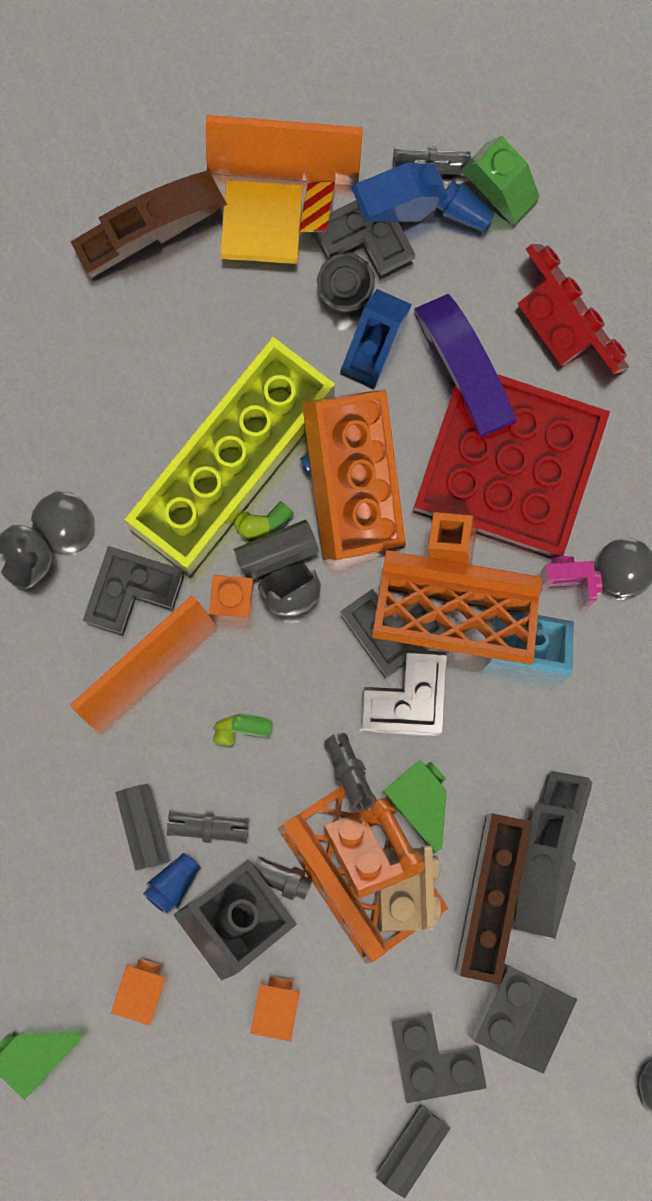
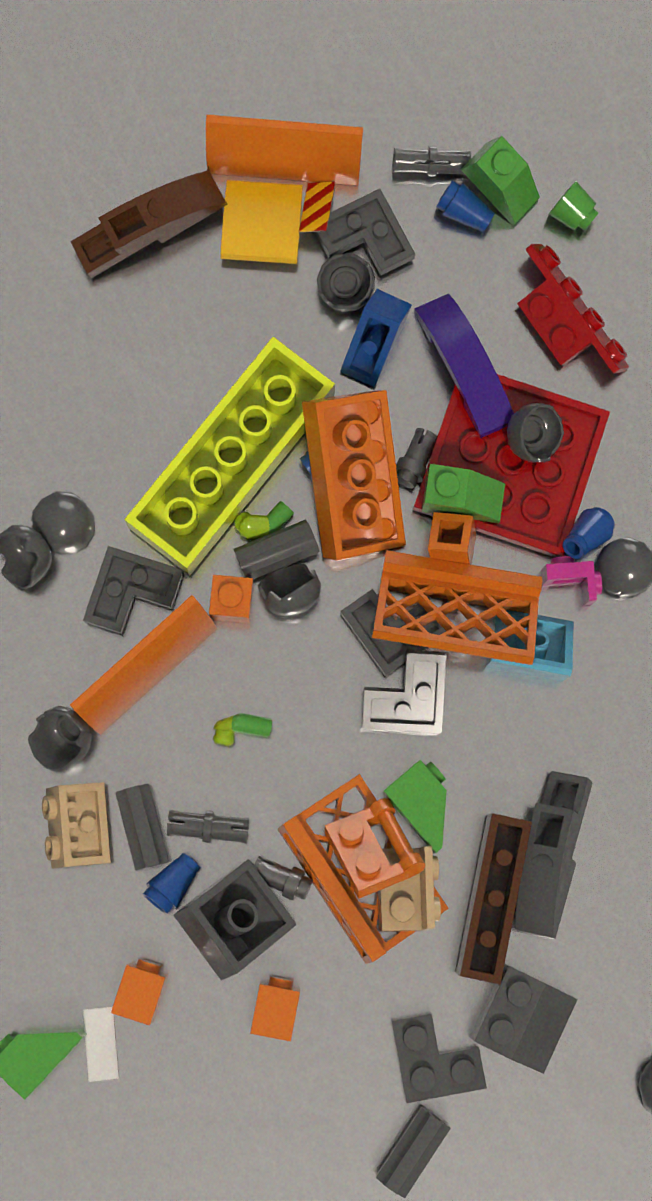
(60, 738): none -> dark grey hair
(76, 825): none -> tan bracket
(100, 1044): none -> white sticker
(349, 772): dark grey pin -> none
(401, 193): blue slope -> none
(412, 466): none -> flat silver animal
(463, 493): none -> bright green slope
(535, 432): none -> dark grey hair
(575, 208): none -> bright green hat
(590, 531): none -> blue cone

